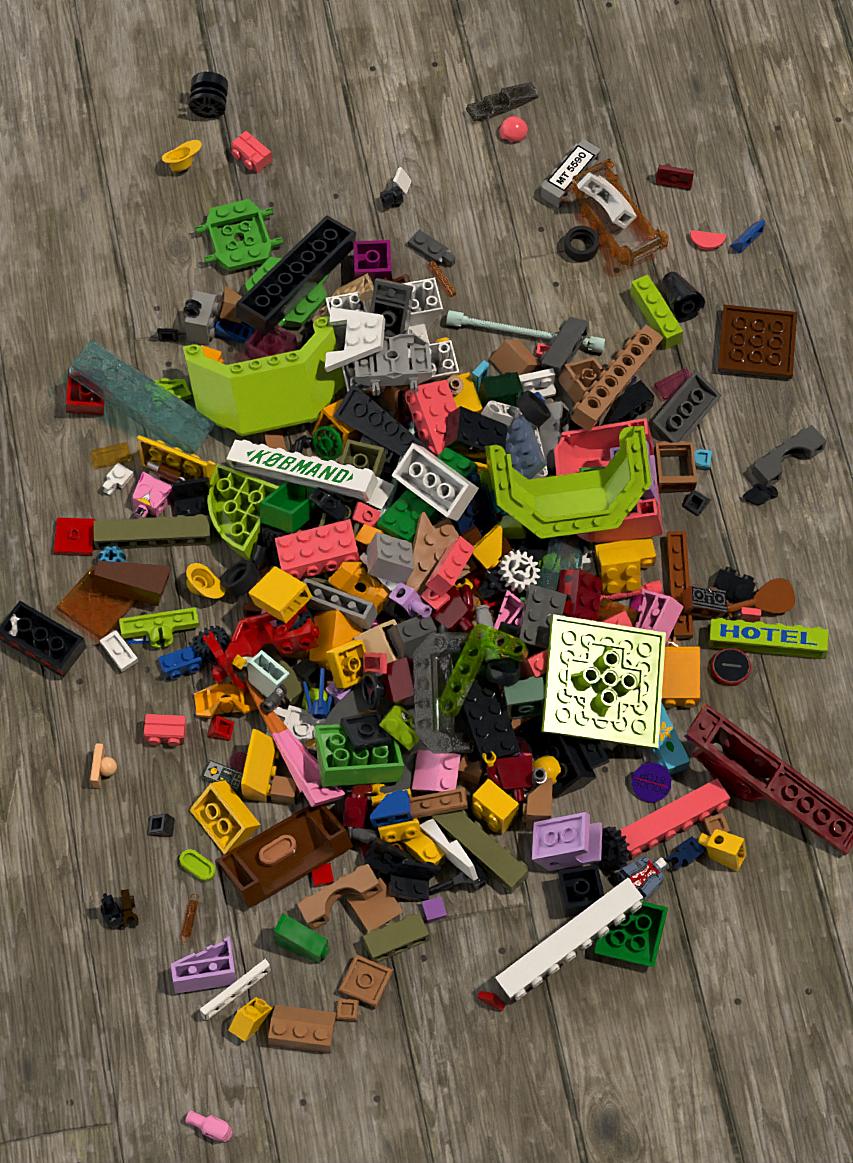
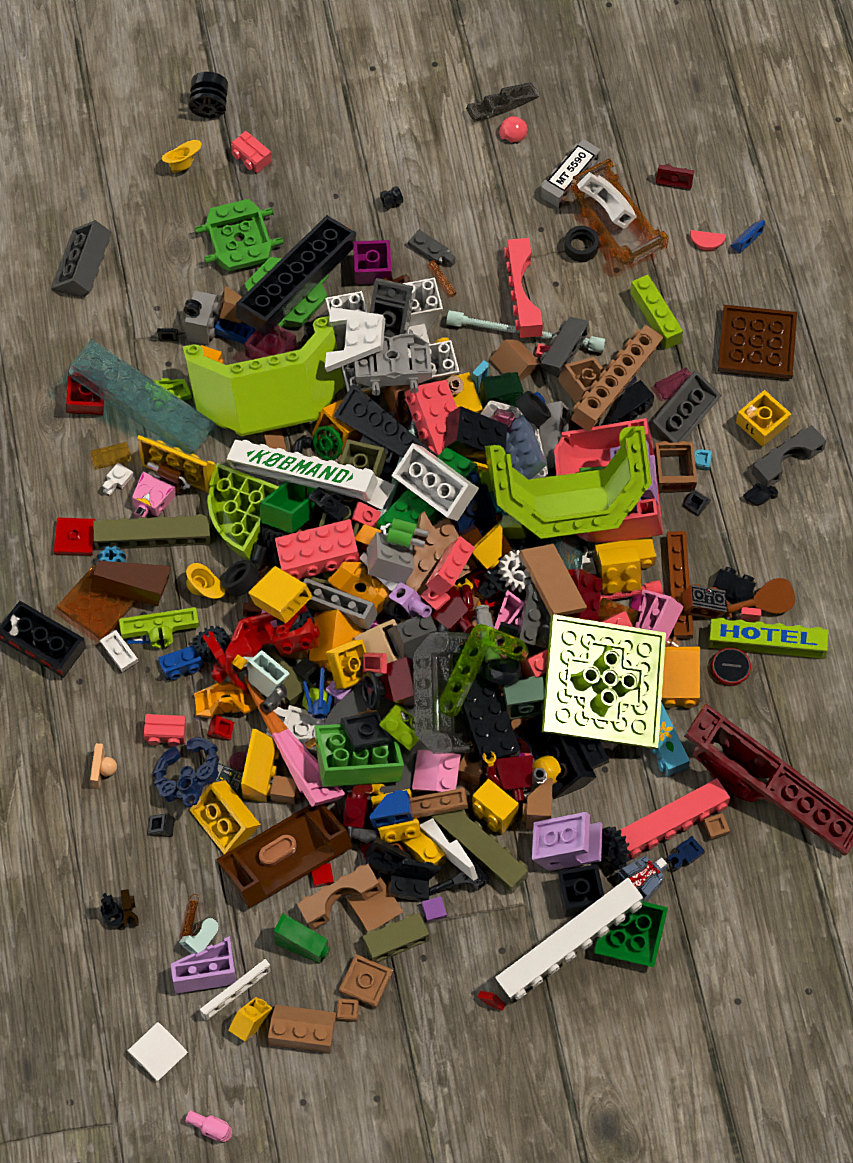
(82, 259): none -> dark grey slope
(157, 1051): none -> white slope
(190, 783): none -> dark blue piece
(191, 496): black bracket -> none
(197, 865): lime tile -> none
(204, 932): none -> light aqua leg
(362, 284): tan wing -> none
(402, 180): white slope -> none
(403, 533): none -> bright green piece
(503, 416): none -> clear pink tile
(528, 315): none -> coral arch
(539, 382): white bracket -> none
(552, 580): none -> medium nougat tile
(651, 782): dark purple piece -> none
(682, 297): black cone -> none
(724, 848): yellow torso -> none
(763, 418): none -> yellow brick

